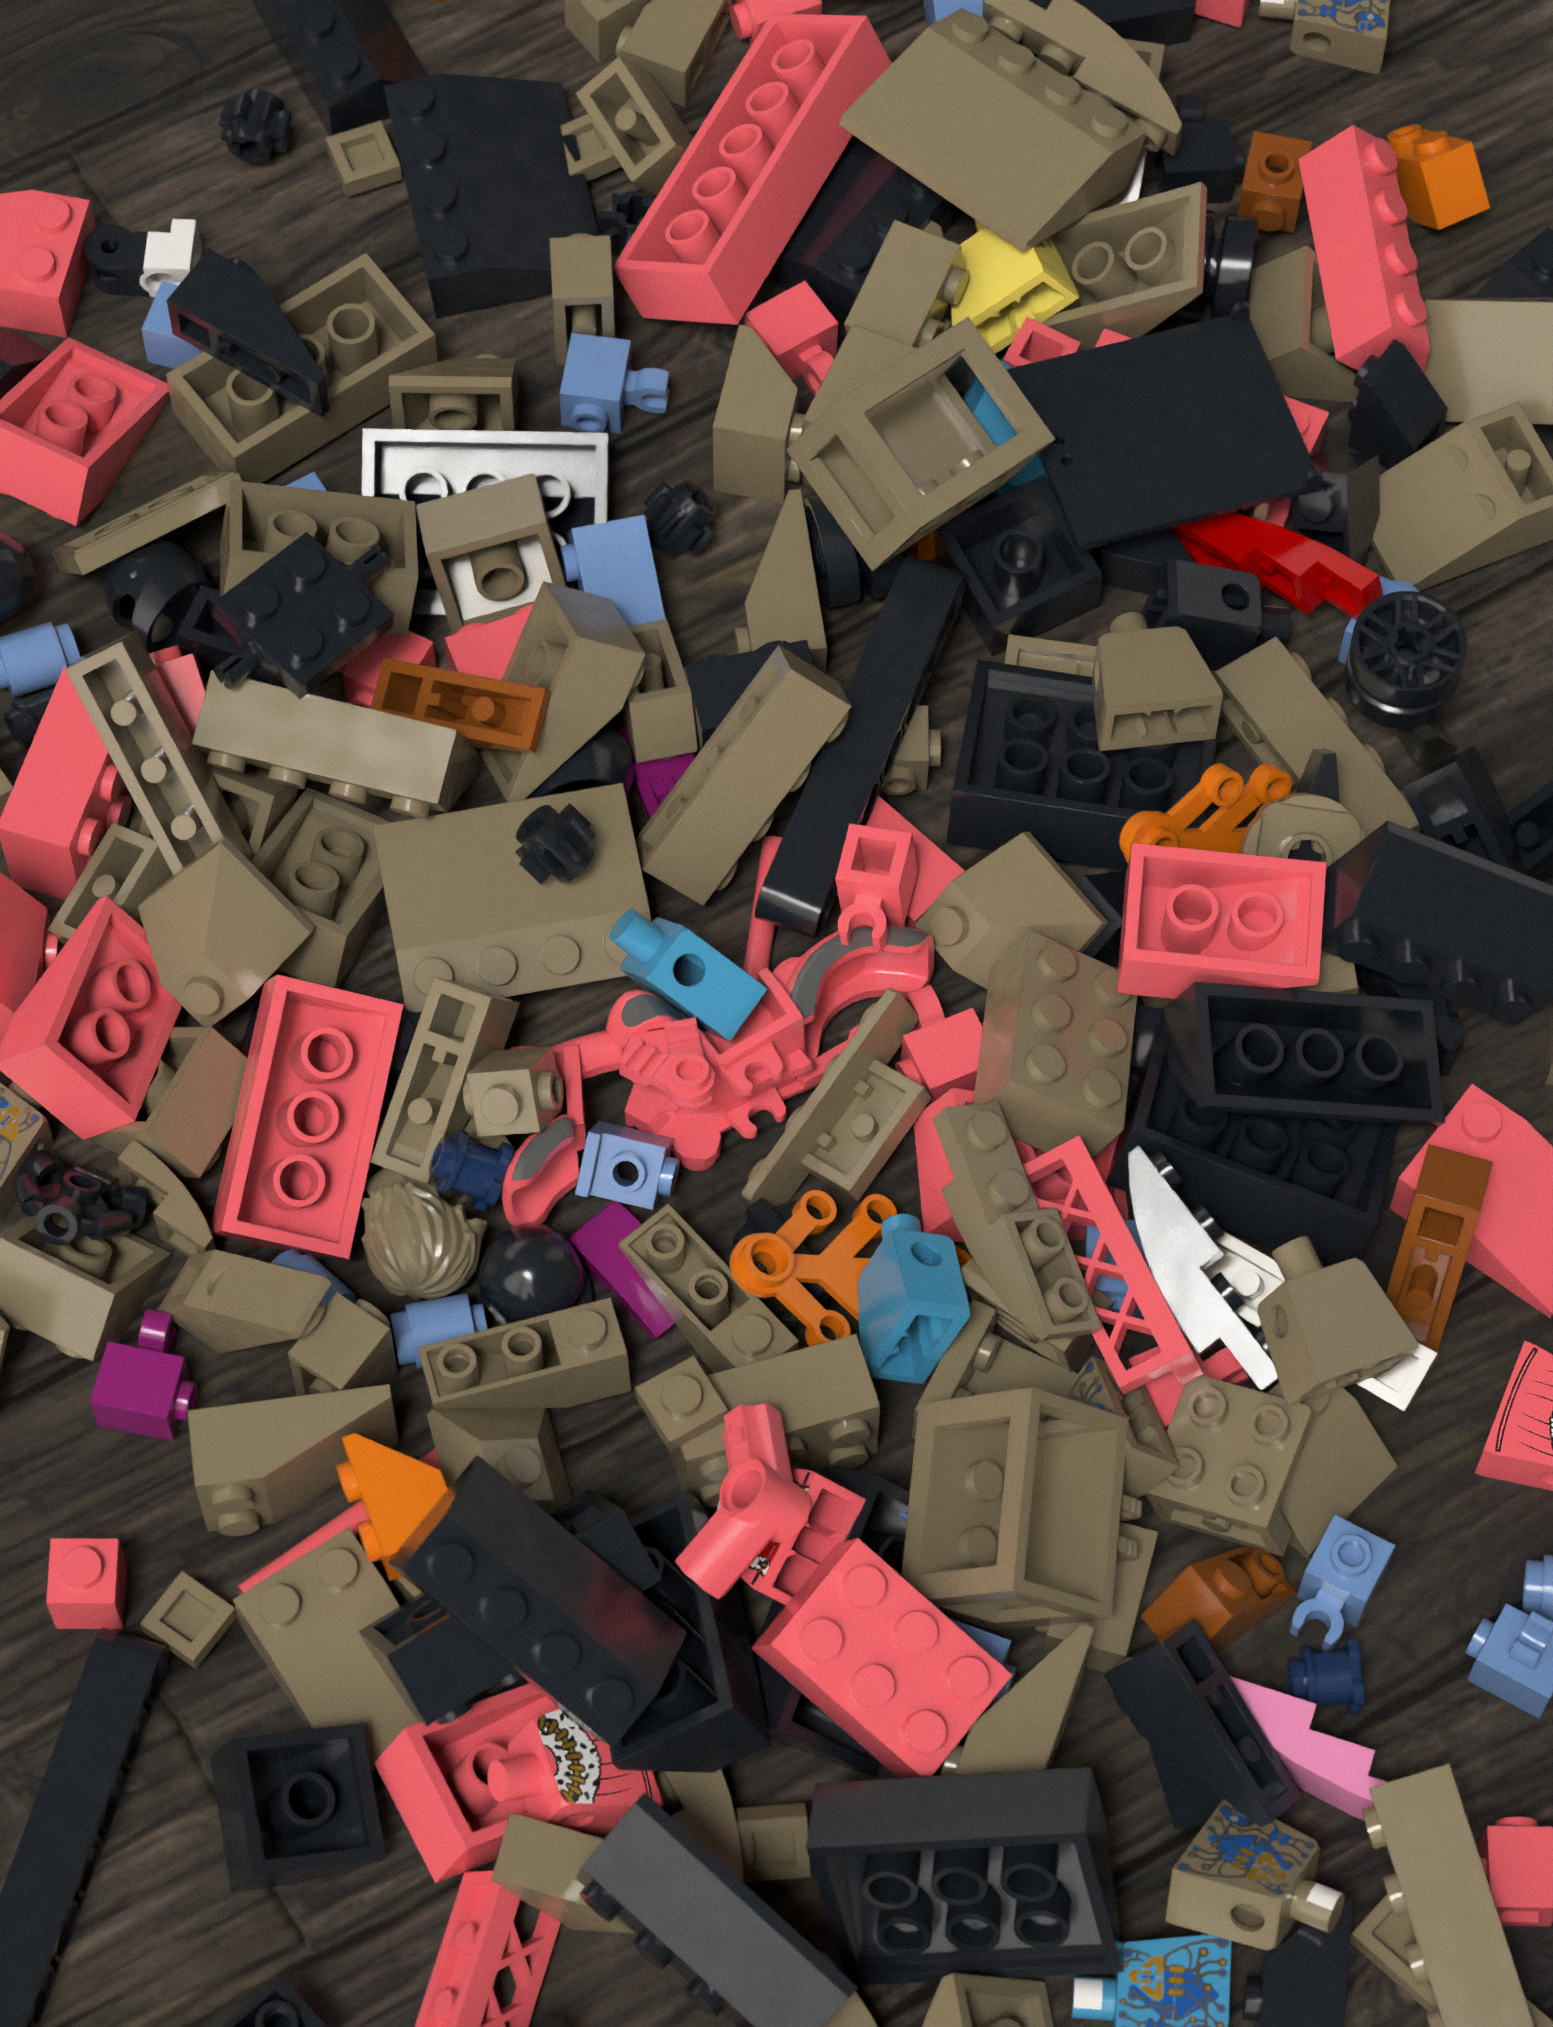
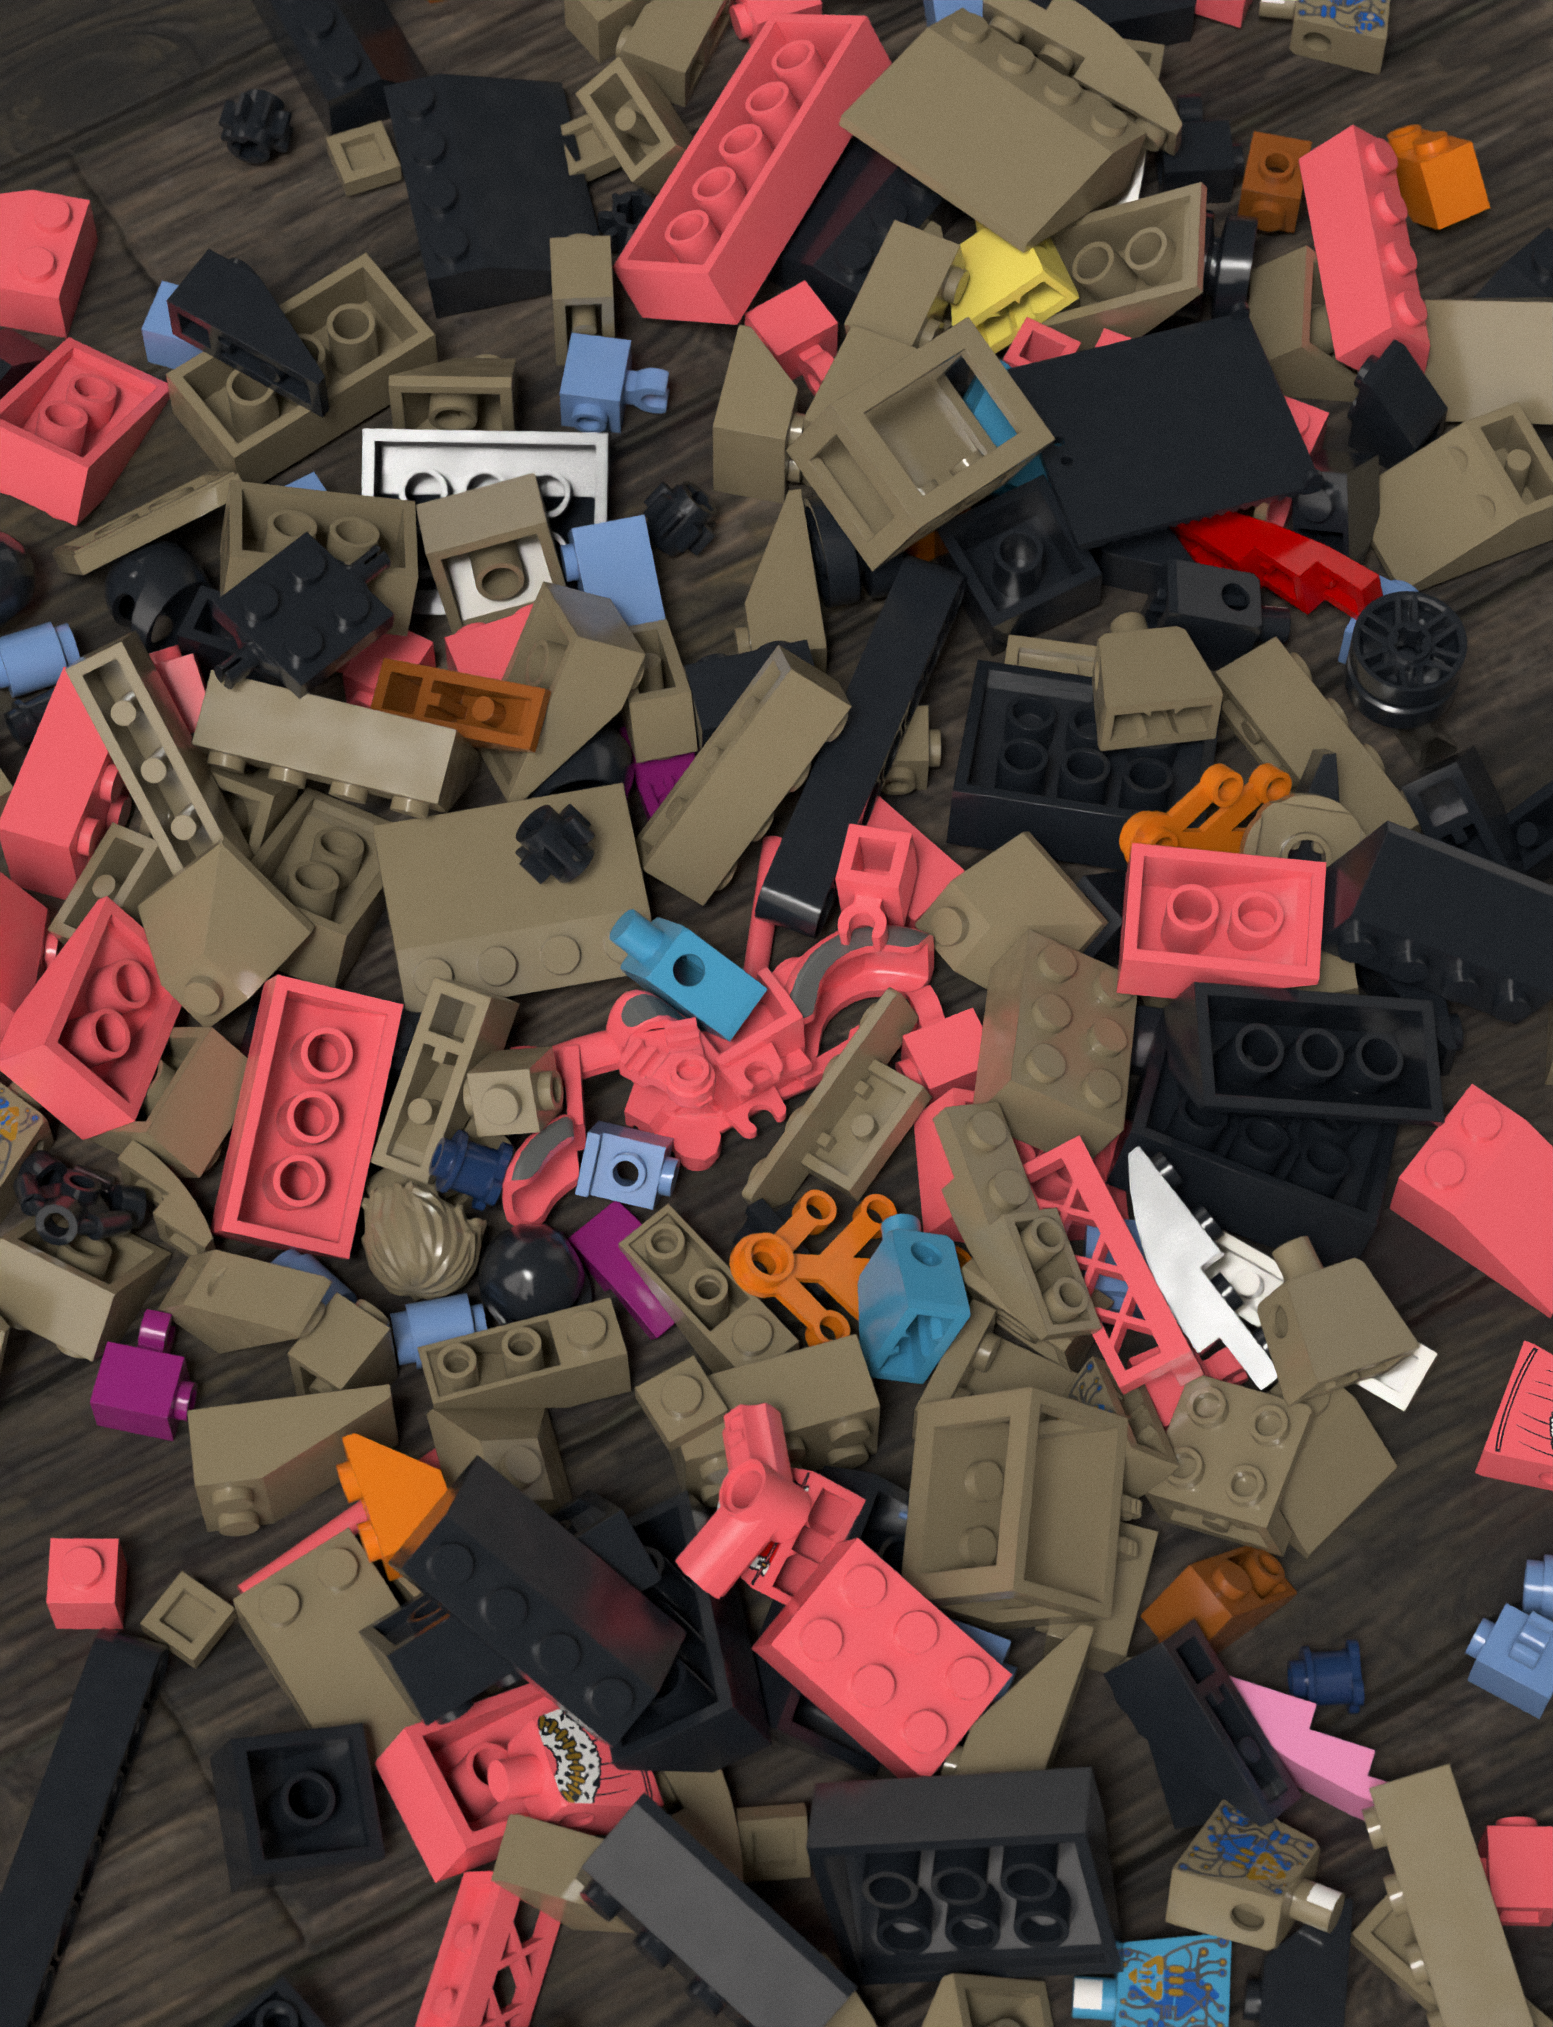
(139, 261): leg -> none
(1341, 1579): medium blue brick -> none
(1437, 1241): dark orange slope -> none

